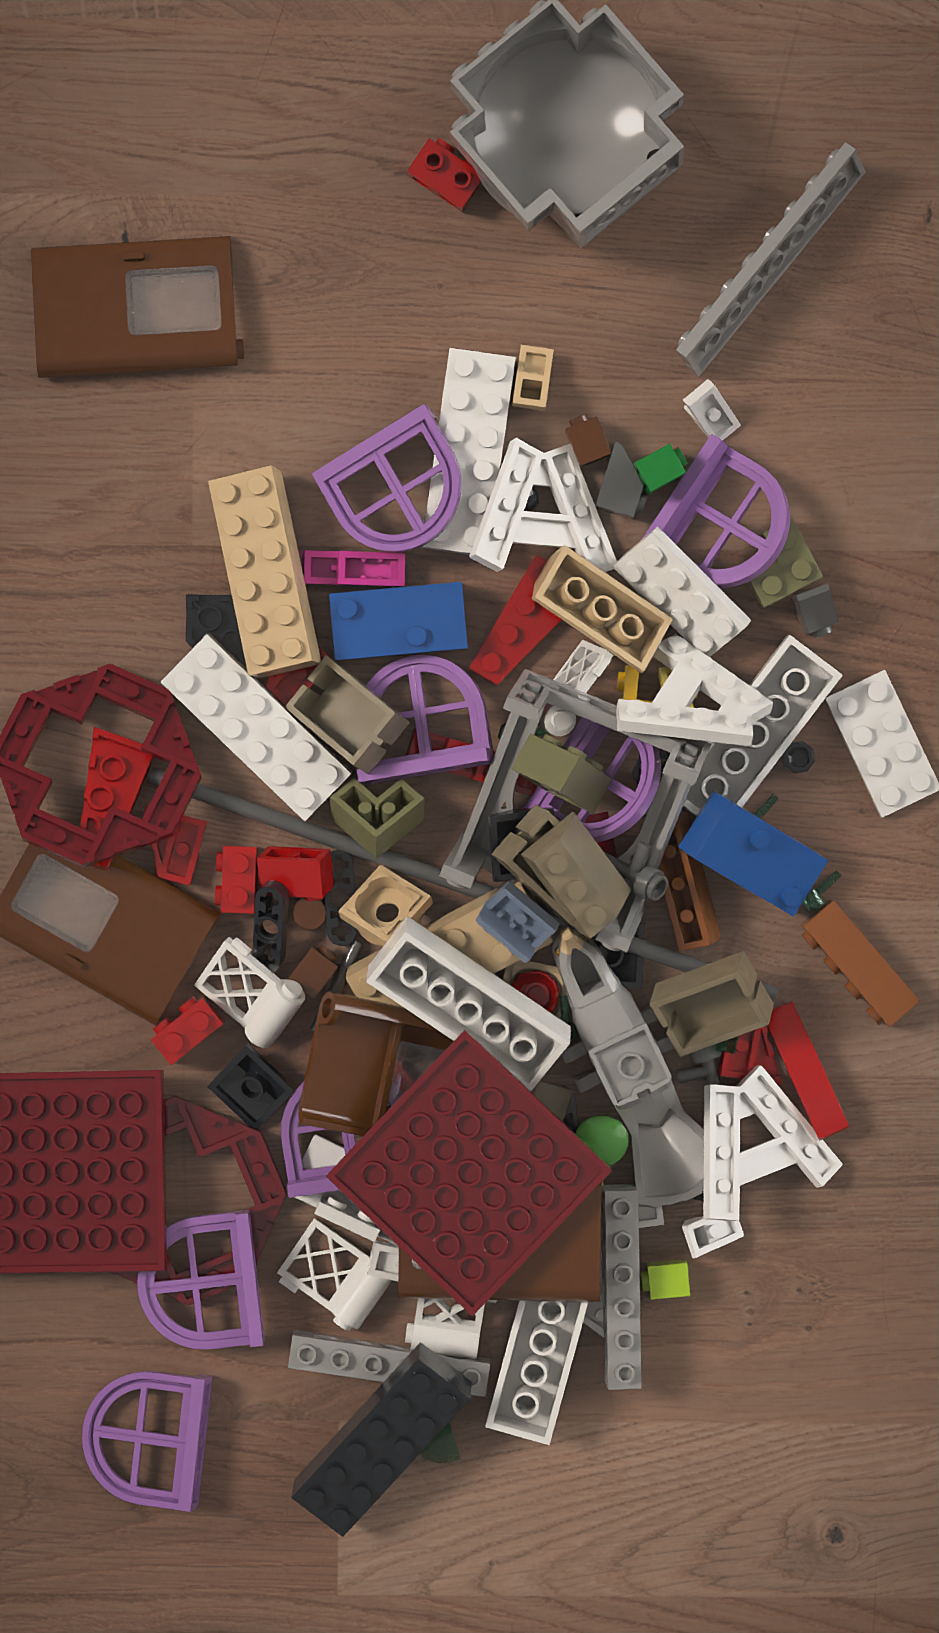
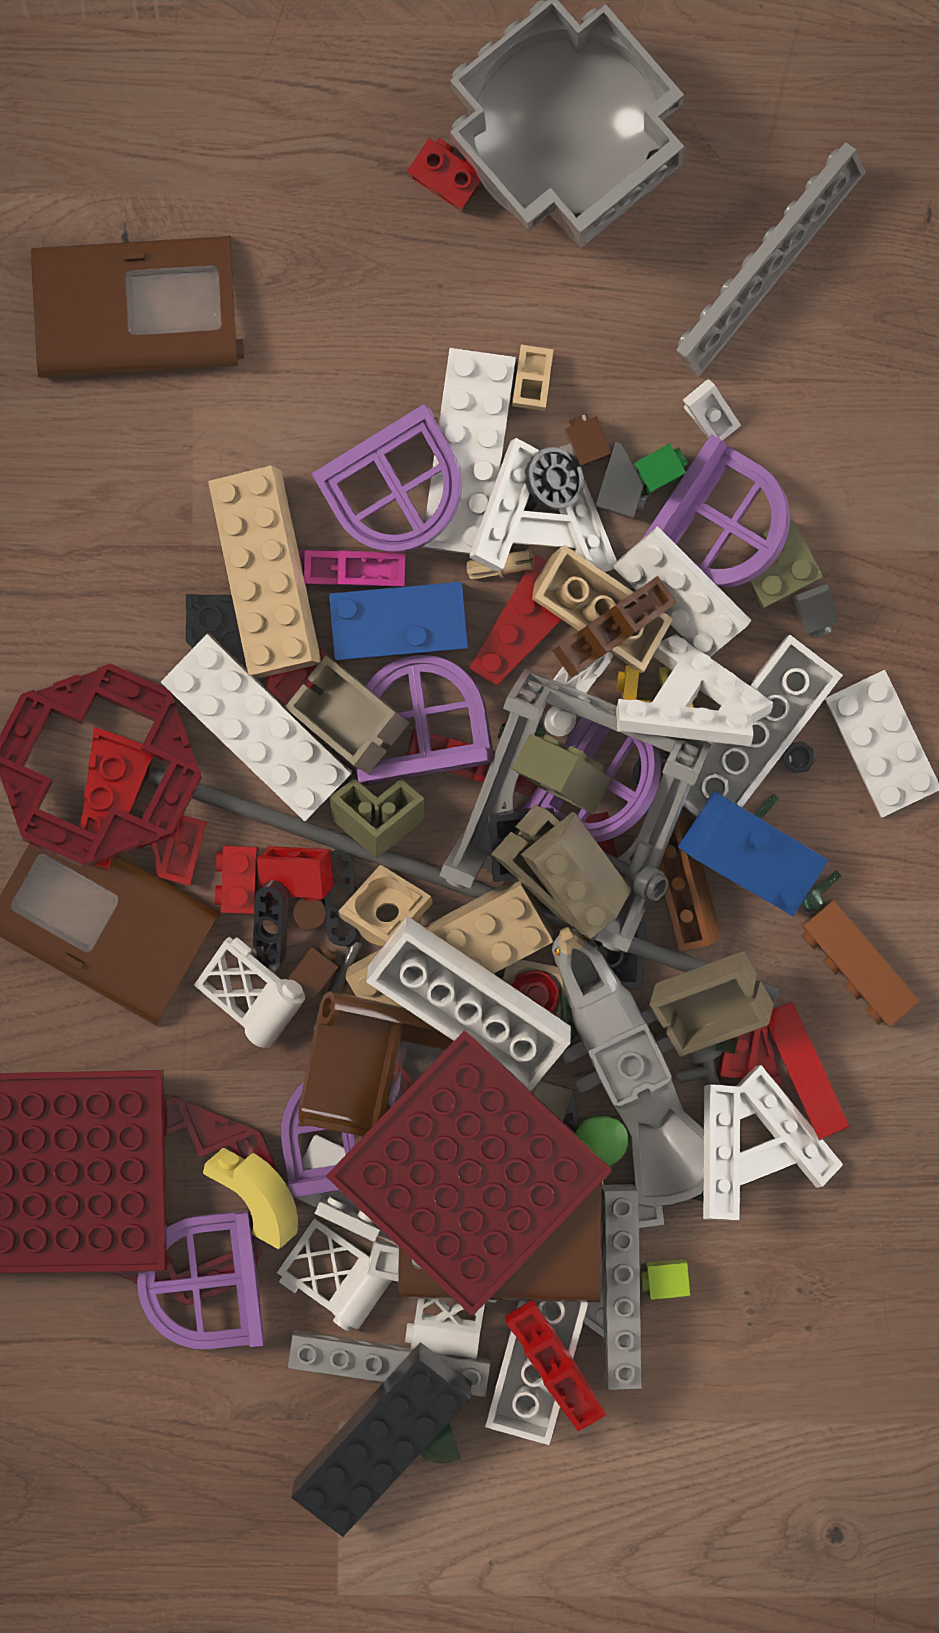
(187, 1030): red brick -> none
(189, 1442): medium lavender window -> none
(251, 1087): black slope -> none
(263, 1192): none -> light yellow arch
(477, 570): none -> tan axle
(516, 921): sand blue bracket -> none
(554, 478): none -> wheel
(555, 1365): none -> red slope
(614, 626): none -> reddish brown slope
(709, 1235): white slope -> none

